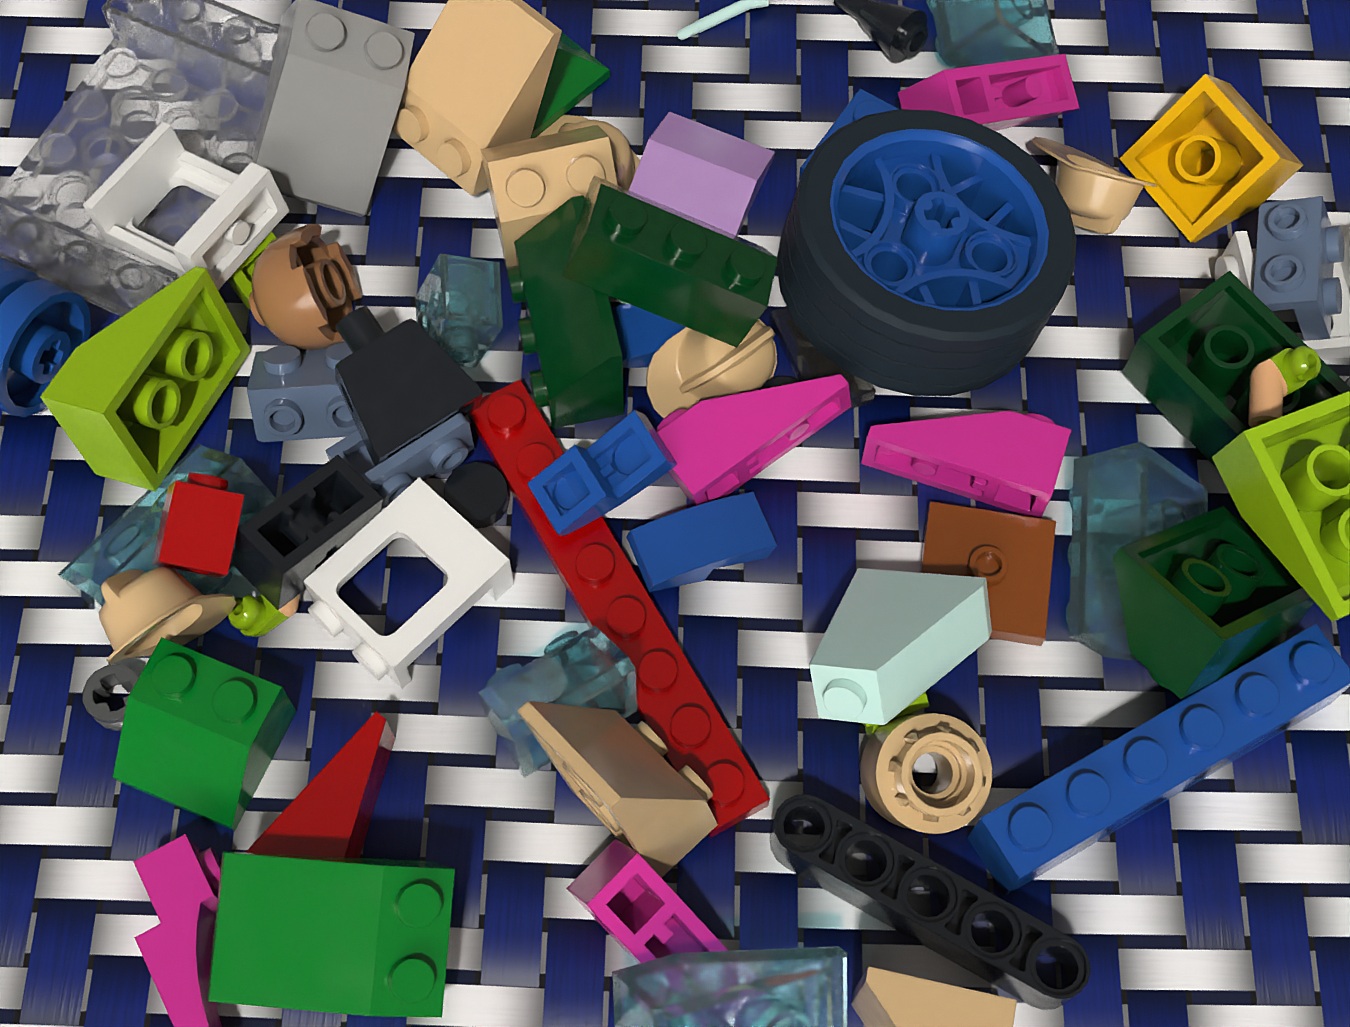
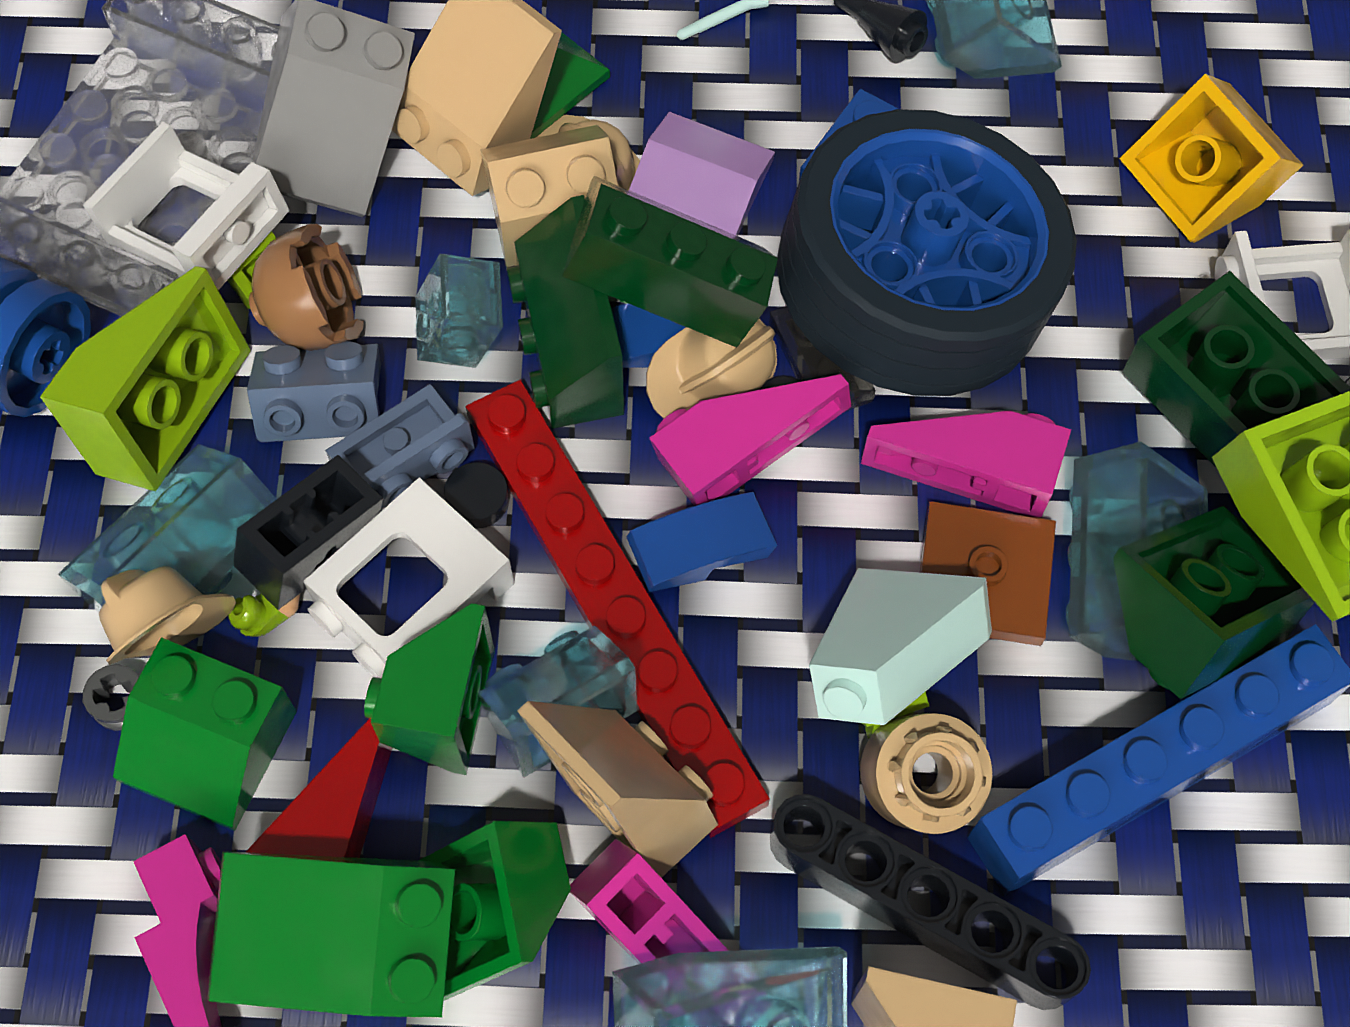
(198, 526): red brick -> none
(398, 383): black torso -> none
(431, 689): none -> green slope
(503, 899): none -> green slope
(603, 476): blue slope -> none
(998, 93): dark pink slope -> none
(1092, 189): tan piece -> none
(1278, 378): arm -> none
(1297, 263): sand blue bracket -> none

